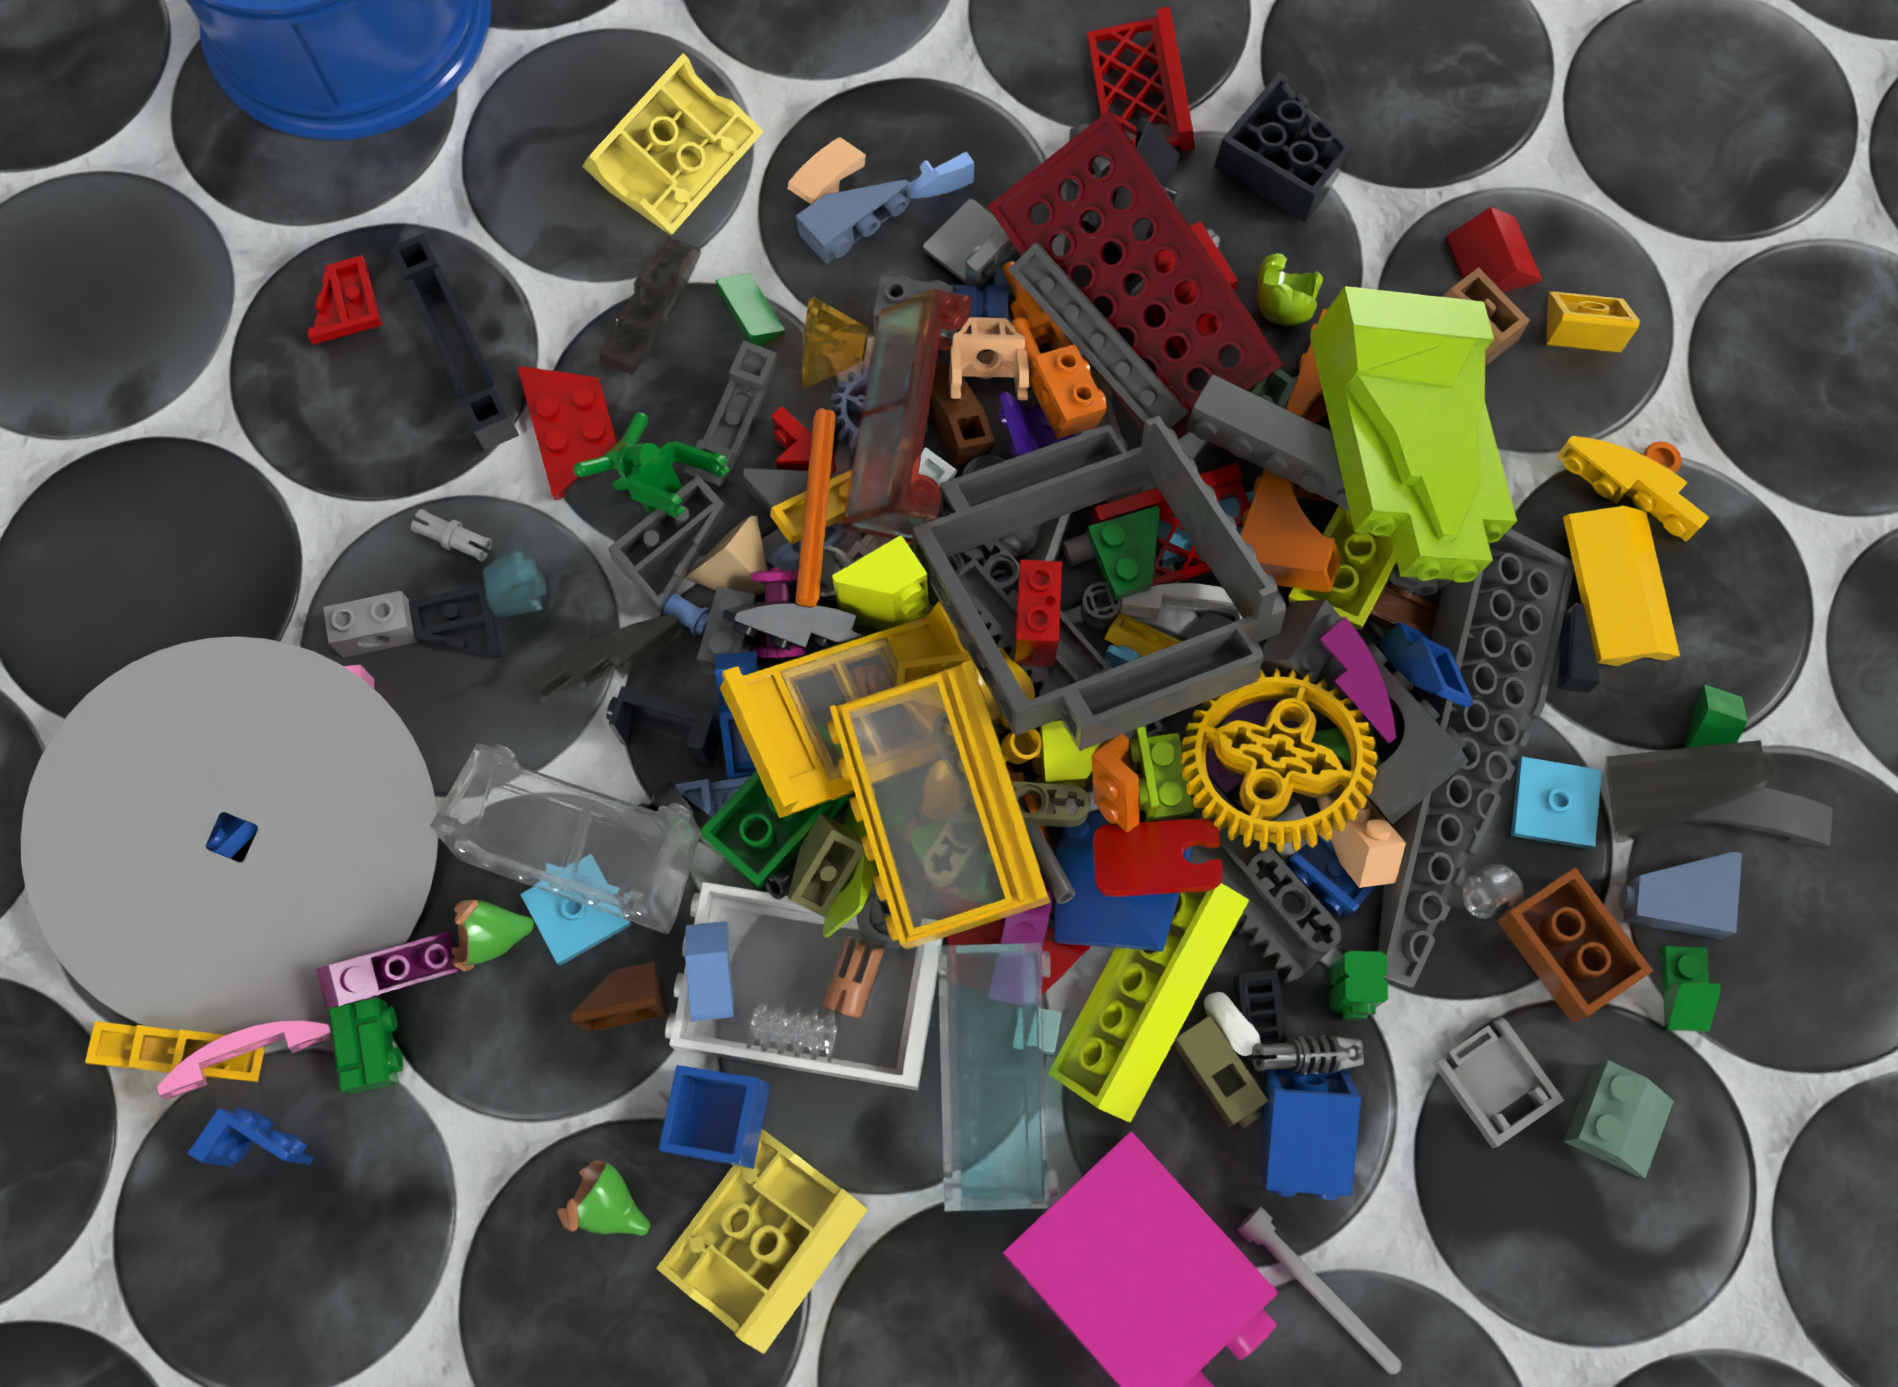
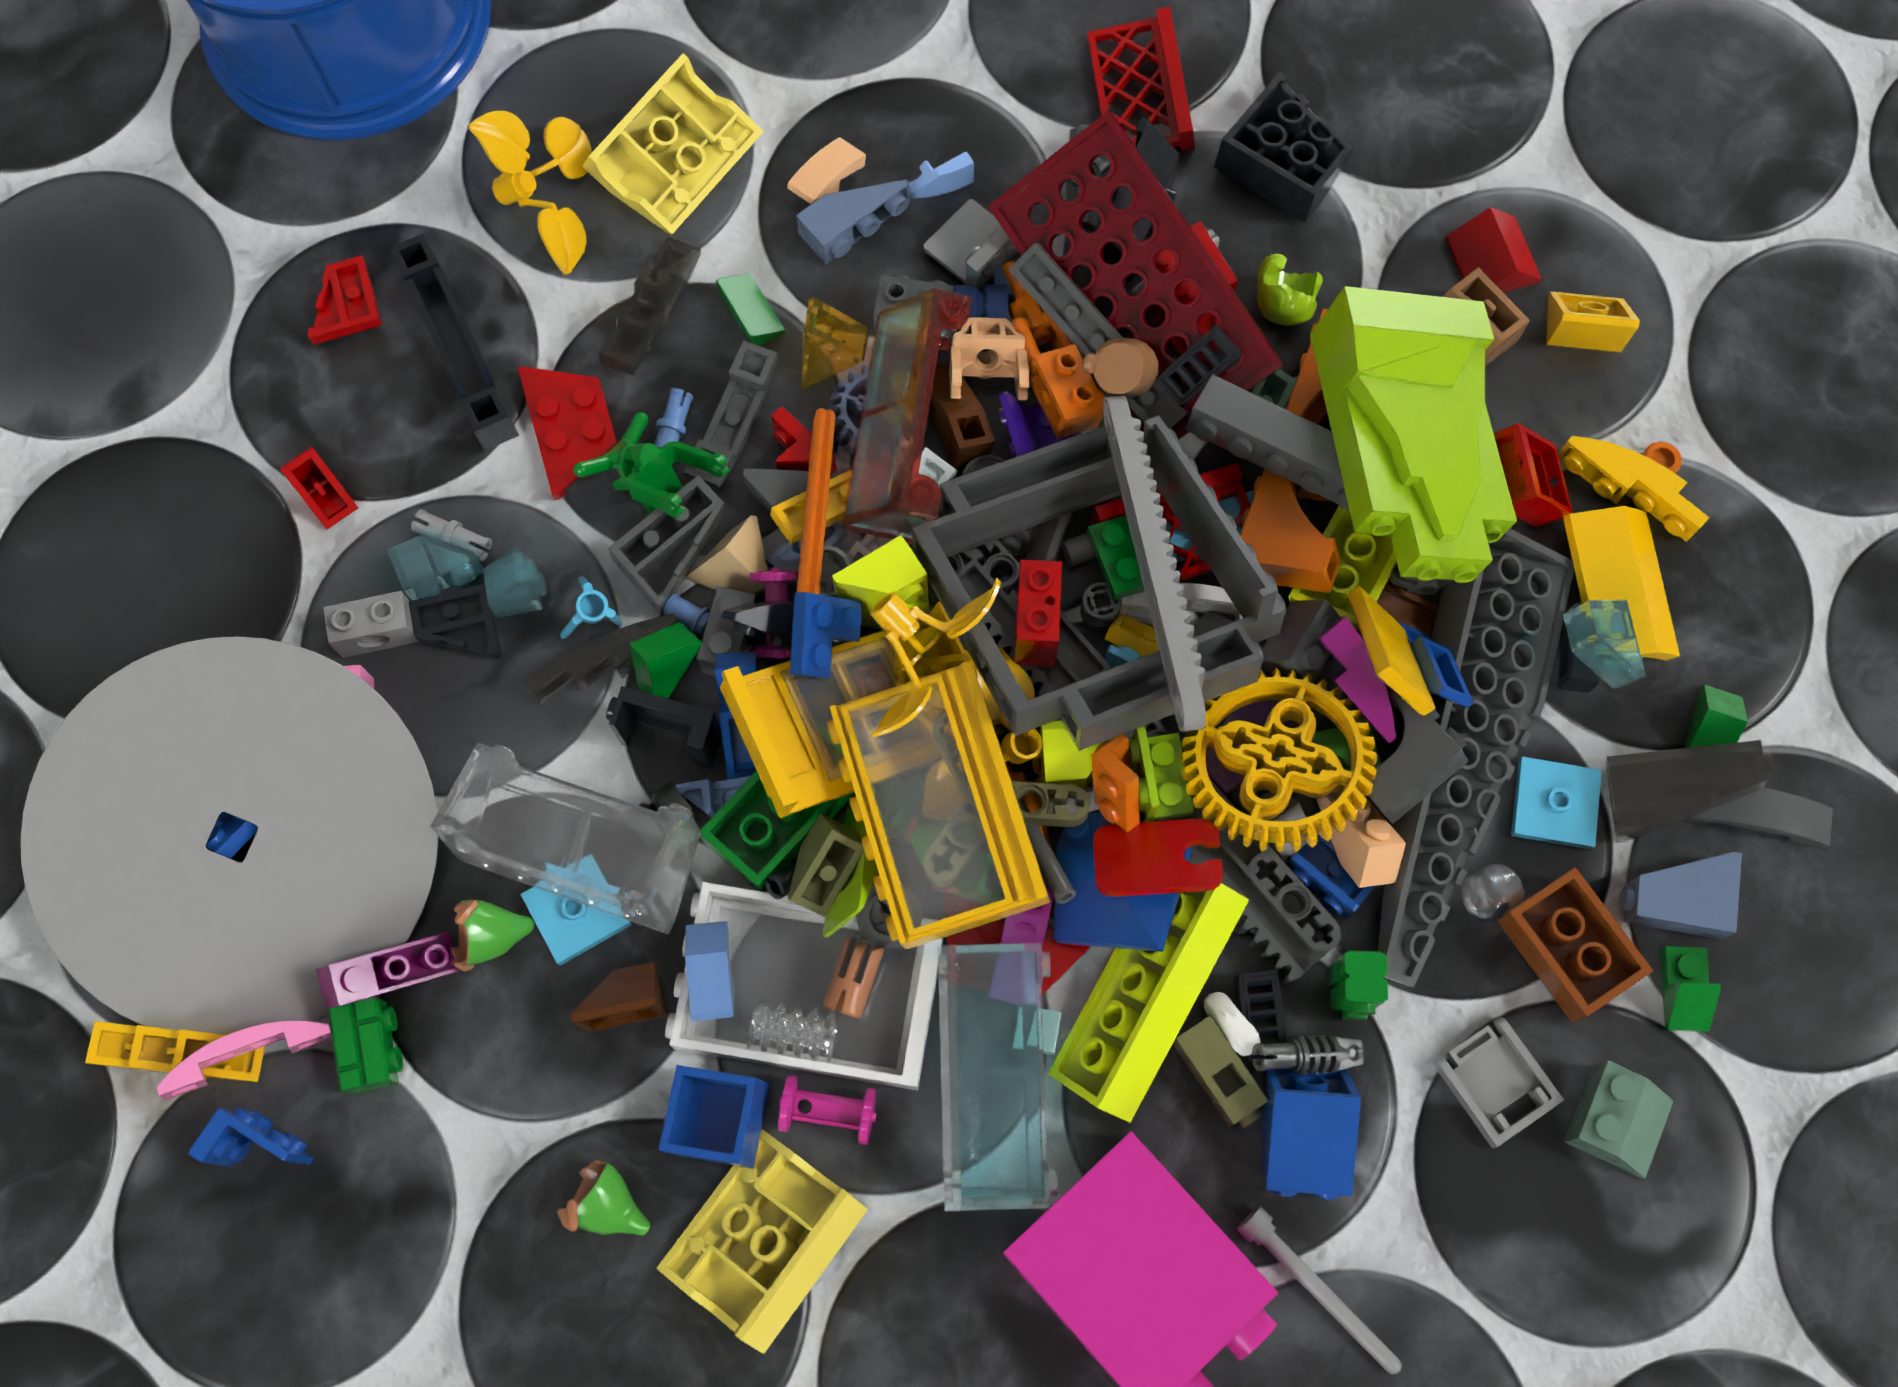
(318, 487): none -> red slope
(432, 565): none -> clear light blue slope
(505, 144): none -> yellow plant
(590, 608): none -> medium azure plant
(663, 658): none -> green slope
(671, 425): none -> medium blue pin
(815, 624): none -> blue plate
(828, 1109): none -> dark pink hose
(901, 624): none -> yellow plant
(1123, 367): none -> medium nougat hat
(1156, 564): none -> light grey gear
(1166, 379): none -> black slope
(1390, 651): none -> yellow tile
(1529, 468): none -> red window
(1606, 640): none -> clear light blue slope

